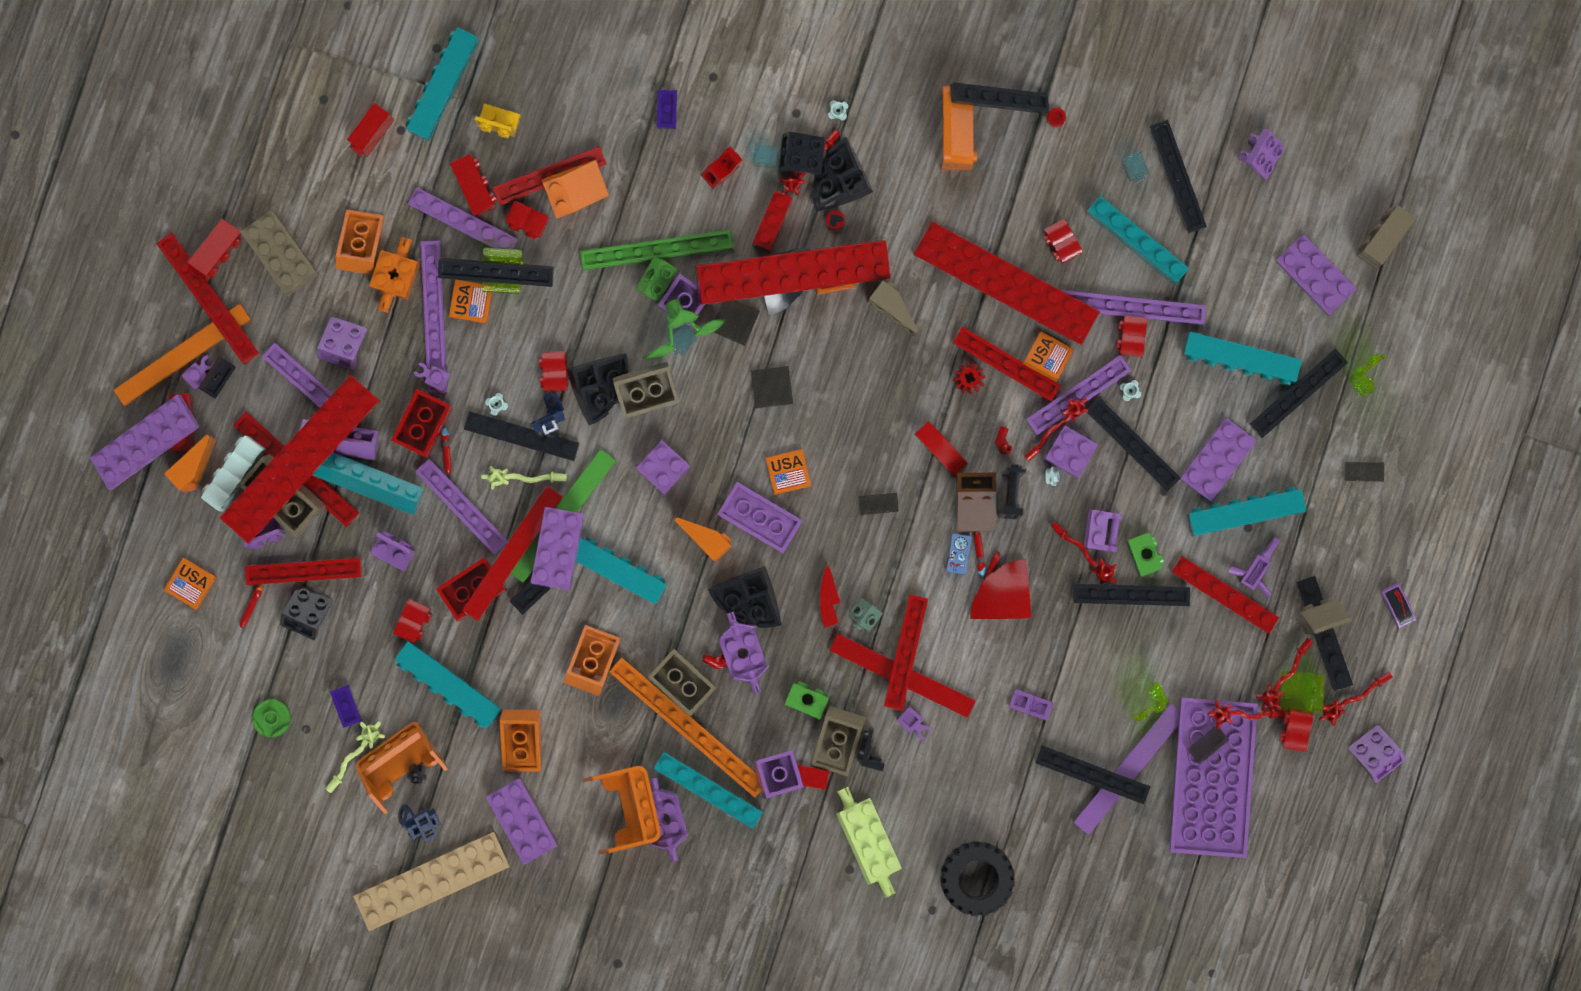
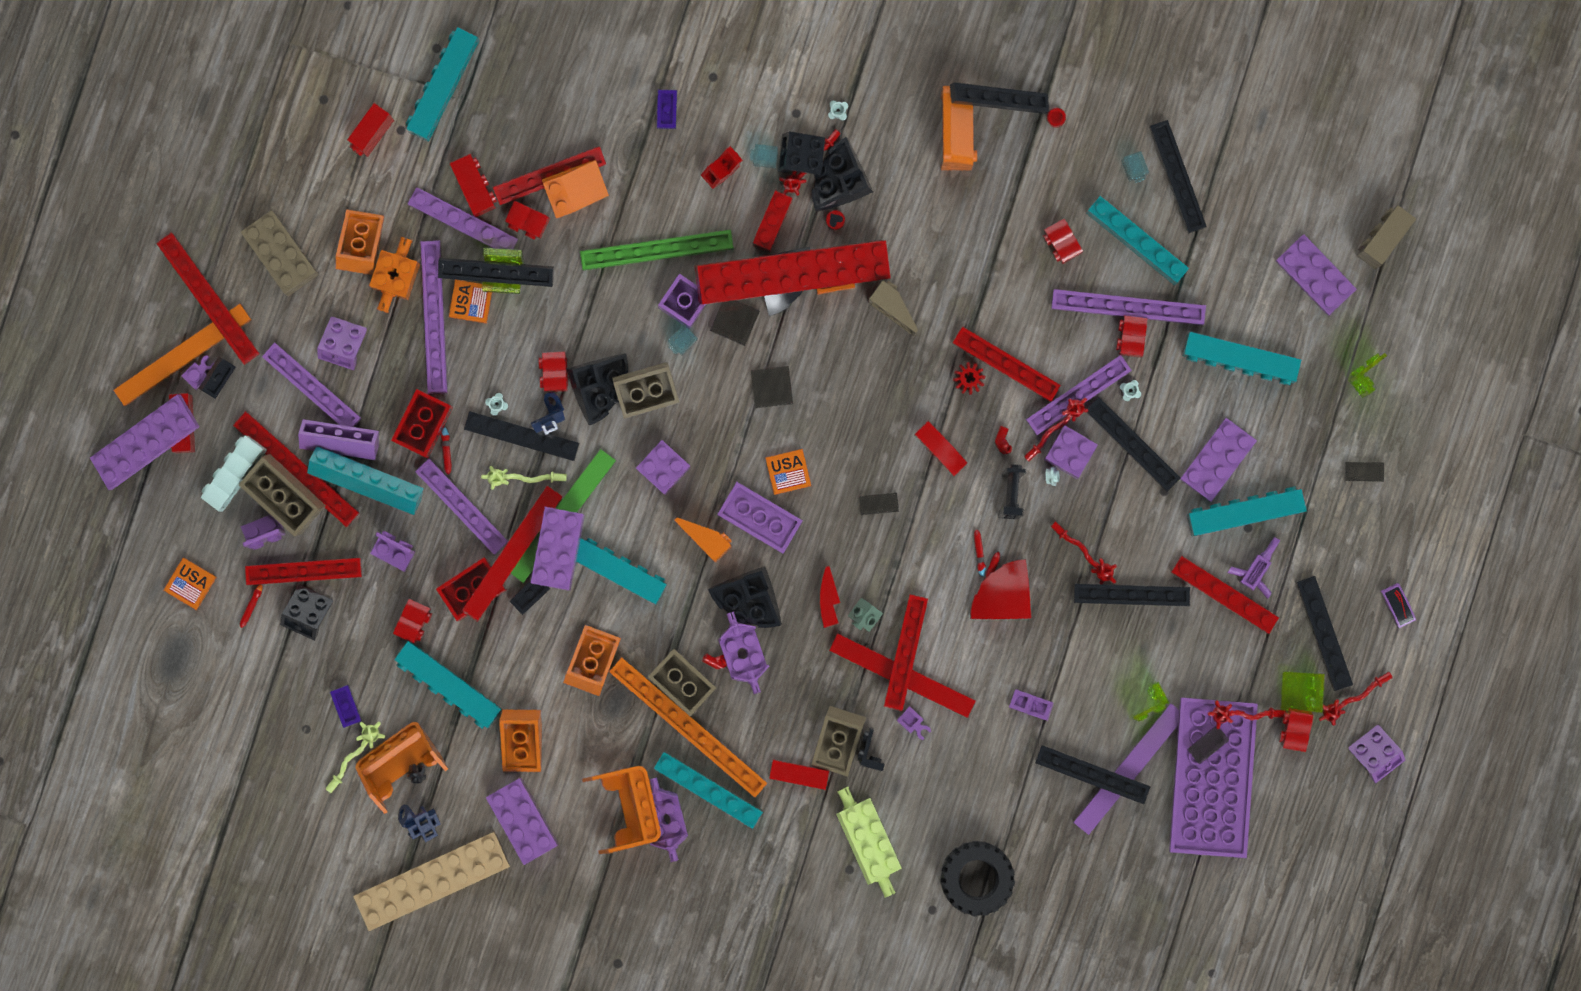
(190, 468): orange slope -> none
(215, 250): red brick -> none
(271, 718): bright green tile -> none
(299, 459): red plate -> none
(435, 377): medium lavender plate -> none
(498, 120): yellow bracket -> none
(656, 279): bright green brick -> none
(677, 318): bright green plant -> none
(778, 774): medium lavender brick -> none
(795, 700): bright green brick -> none
(958, 554): medium blue tile -> none
(976, 501): slope -> none
(1006, 283): red plate -> none
(1048, 356): orange tile -> none
(1097, 529): medium lavender plate -> none
(1142, 565): bright green brick -> none
(1264, 153): medium lavender plate -> none
(1271, 697): red piece -> none
(1298, 393): black plate -> none
(1323, 616): dark tan slope -> none

